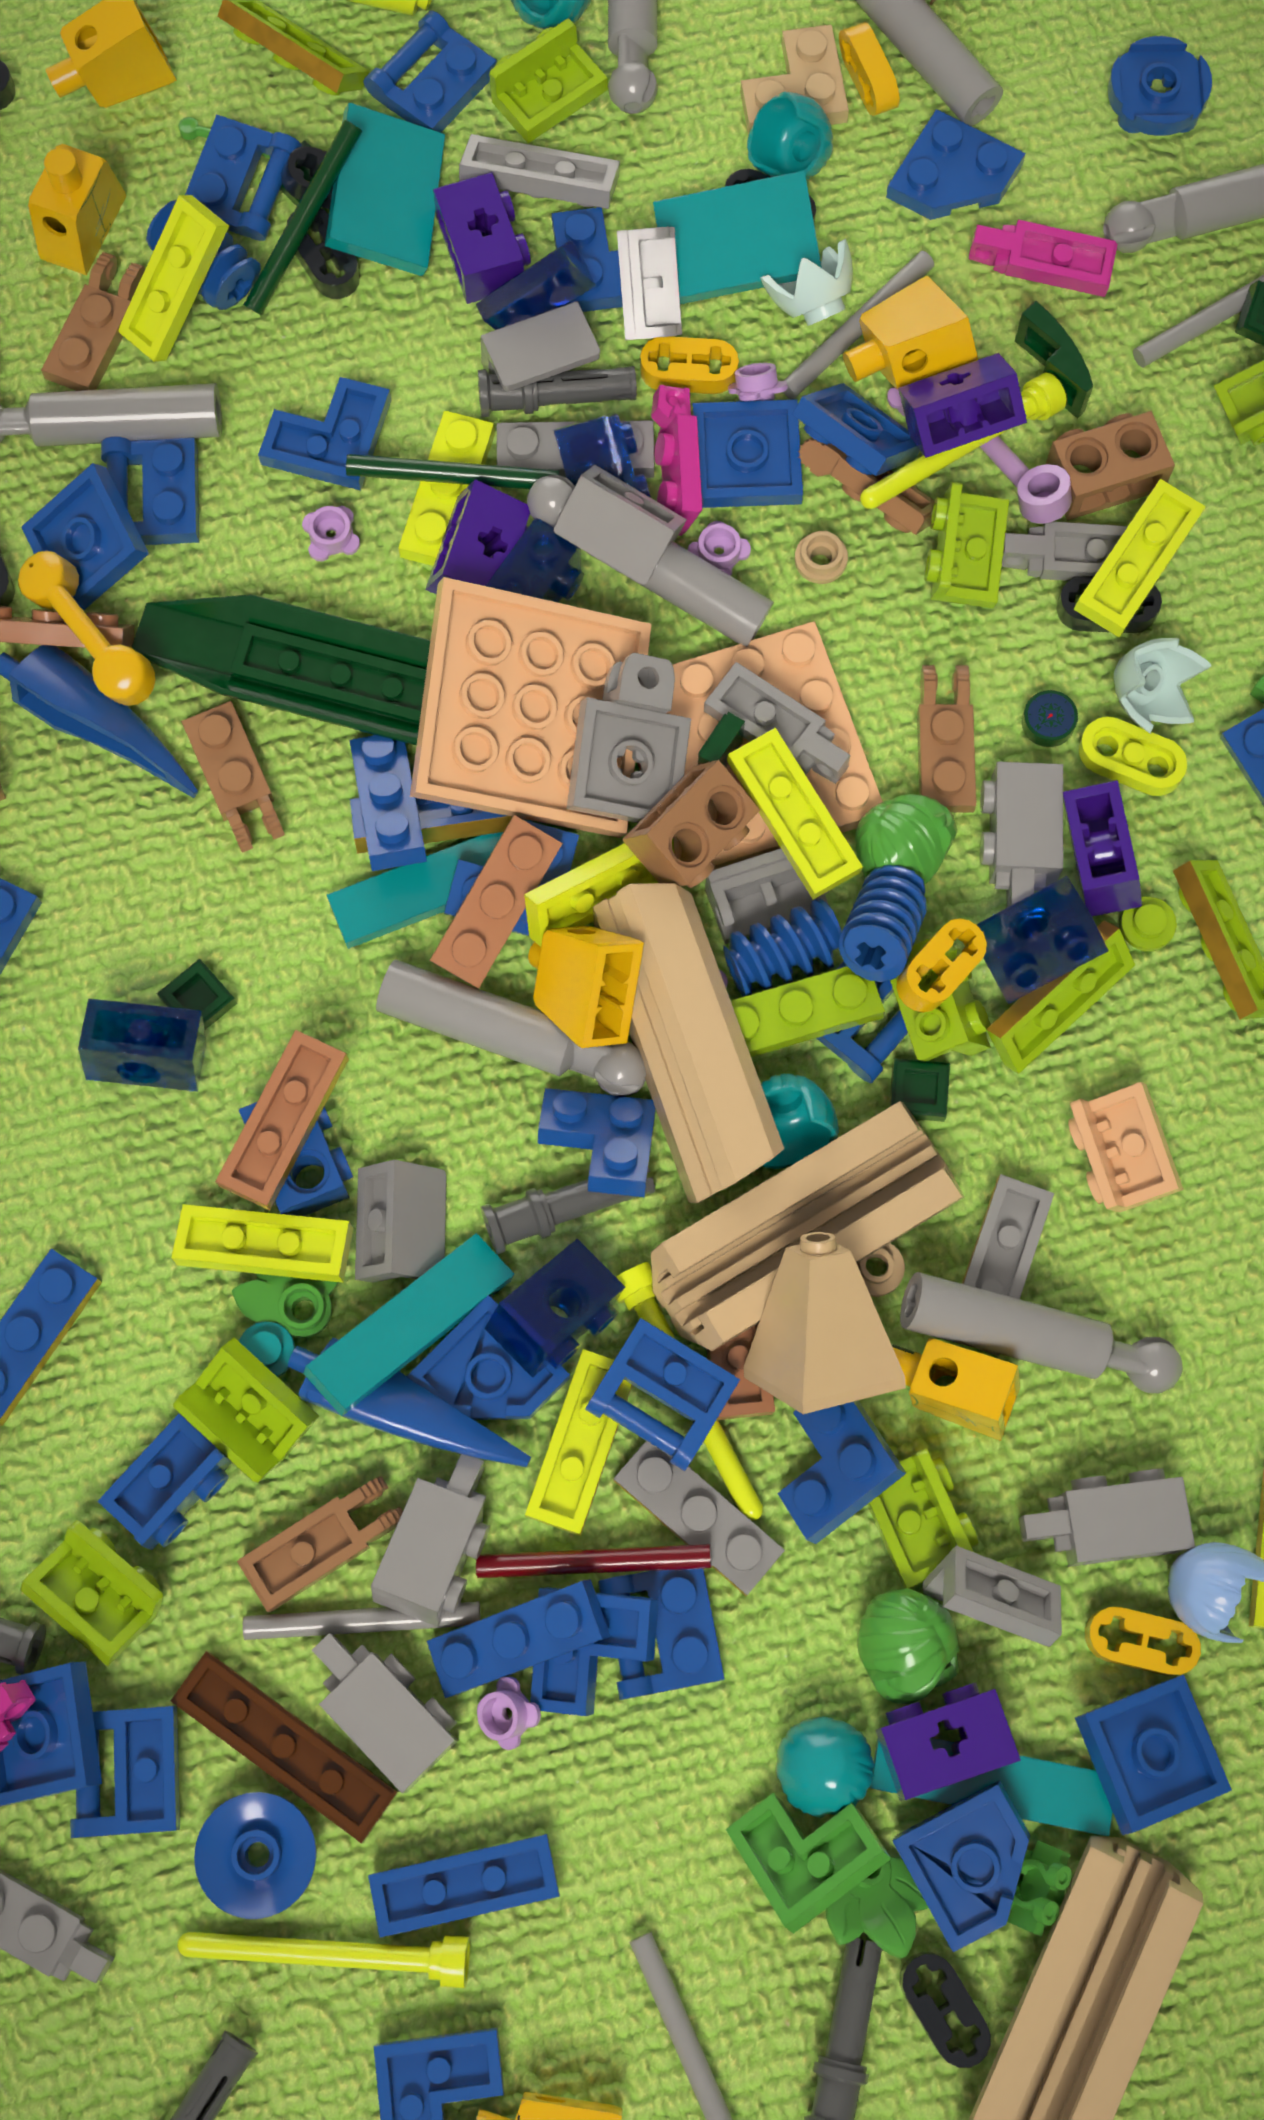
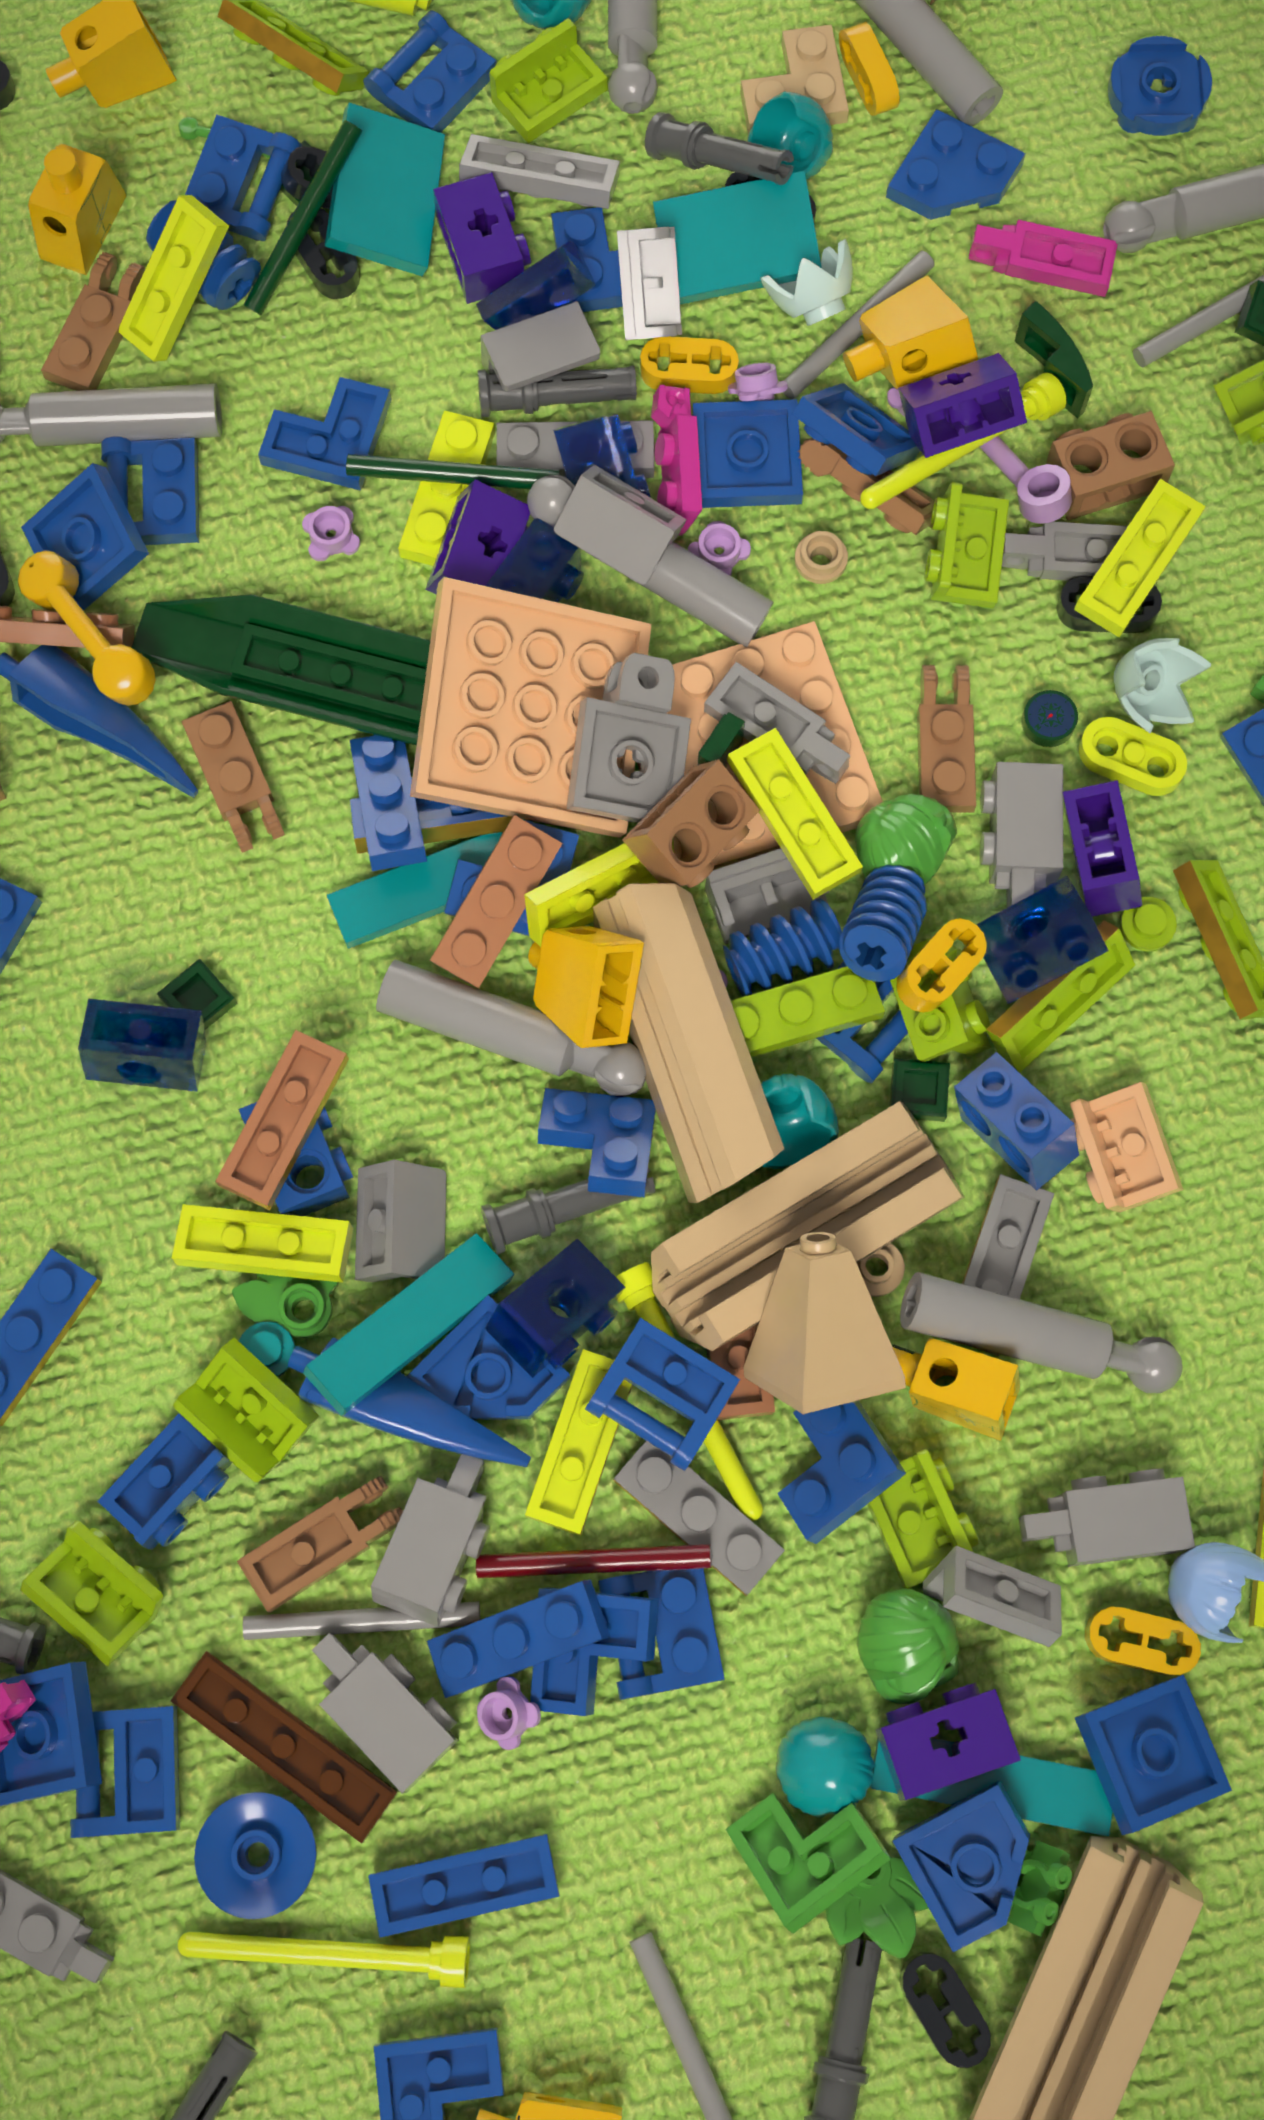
(699, 146): none -> dark grey pin
(1017, 1121): none -> blue brick

